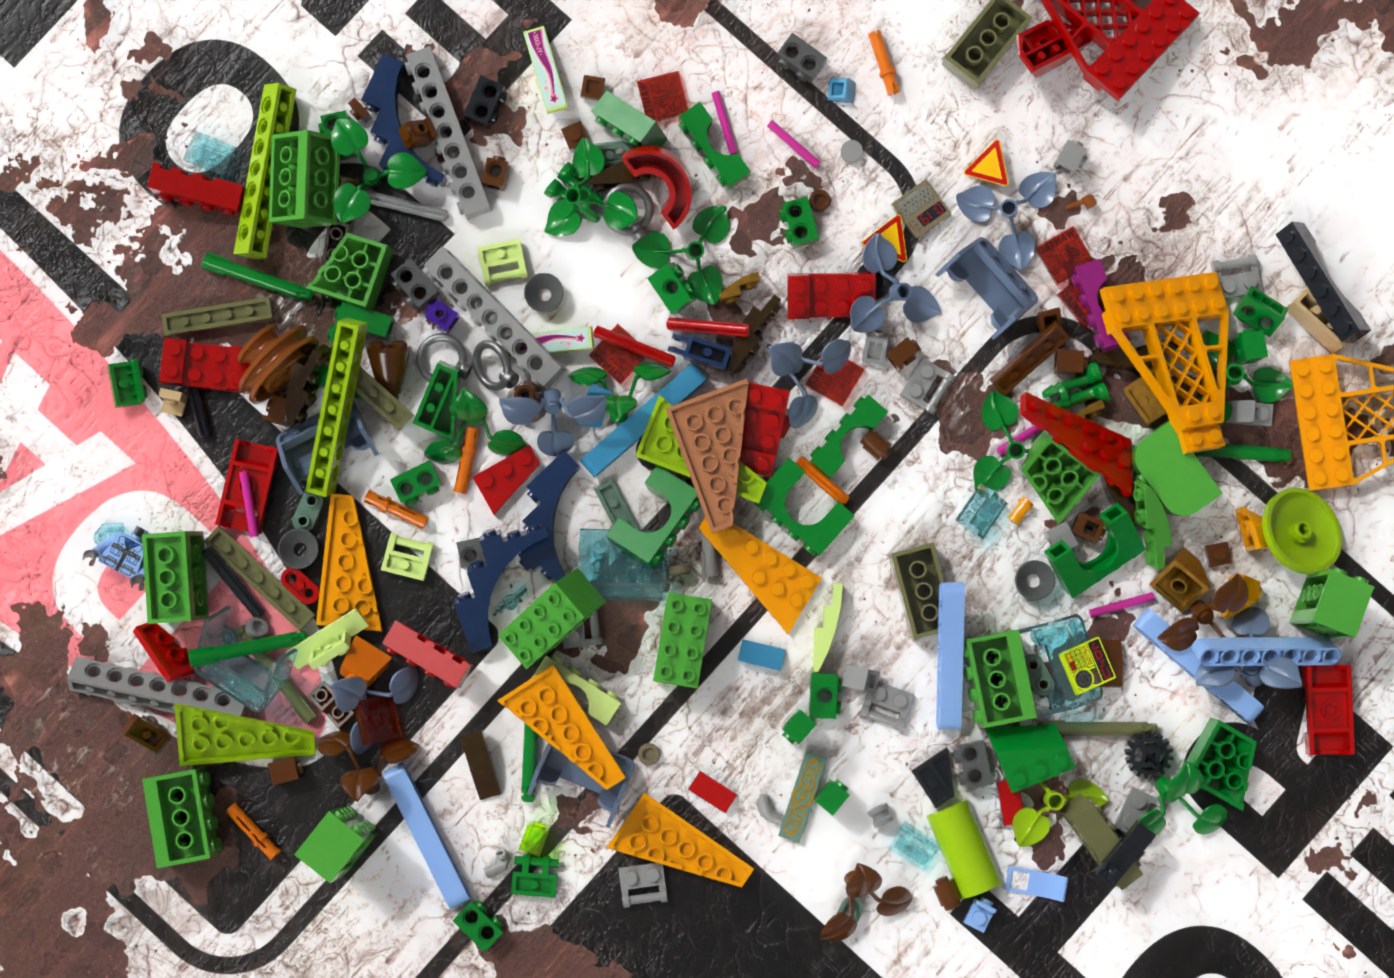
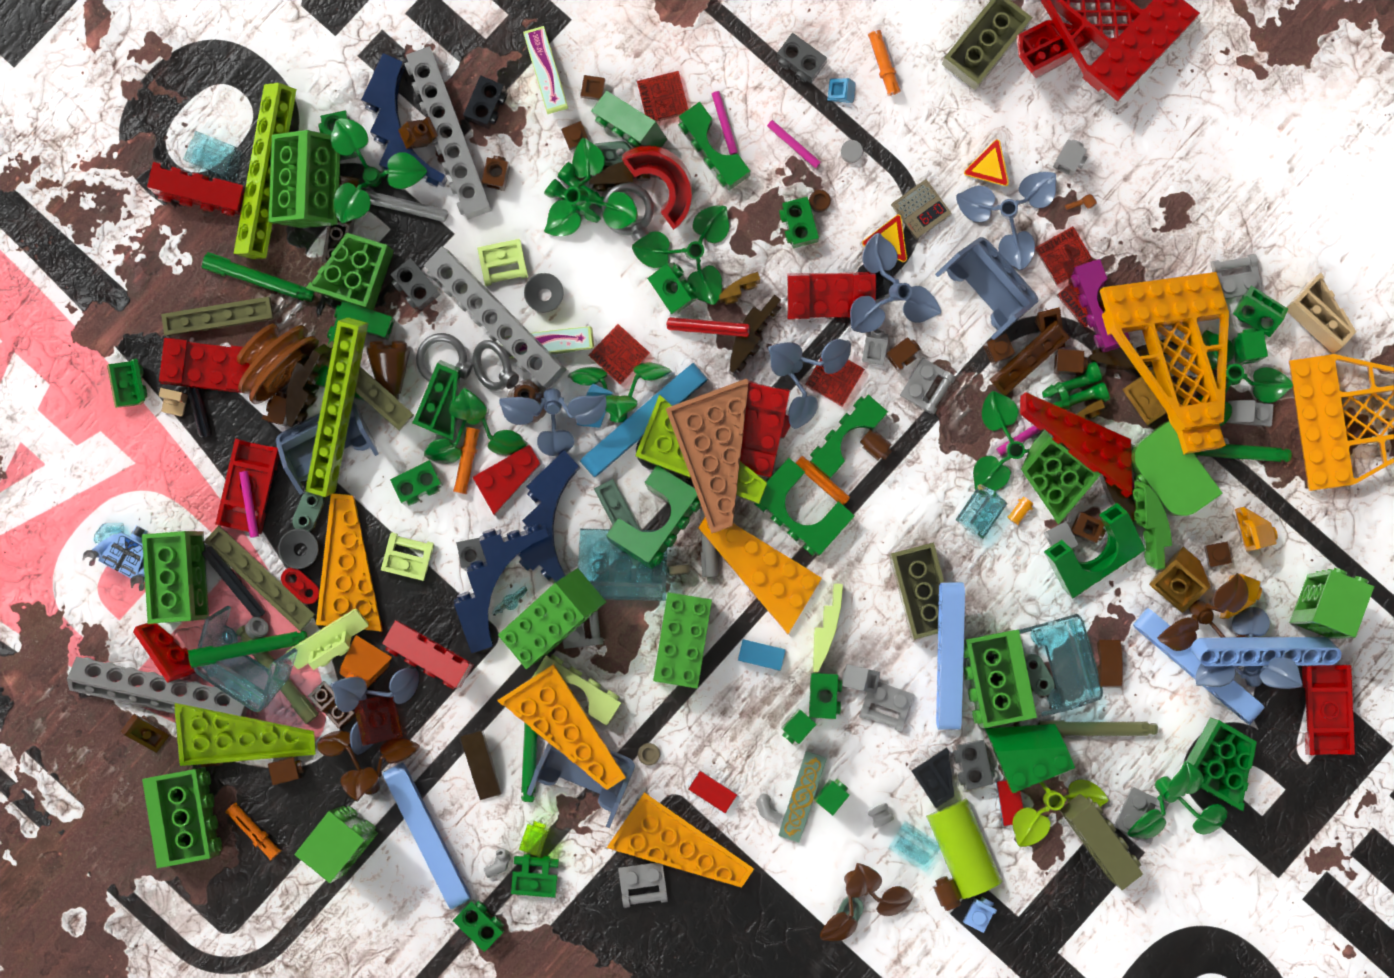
(359, 111): reddish brown plate -> none
(396, 509): orange pin -> none
(446, 322): dark purple brick -> none
(634, 346): red axle -> none
(702, 352): dark blue hinge -> none
(999, 349): none -> reddish brown brick
(1040, 884): light blue piece -> none
(1046, 580): dark grey piece -> none
(1087, 666): tile -> none
(1123, 604): dark pink bar -> none
(1125, 853): black hinge -> none
(1156, 748): black gear -> none
(1301, 531): lime dish -> none
(1341, 314): black arch -> none

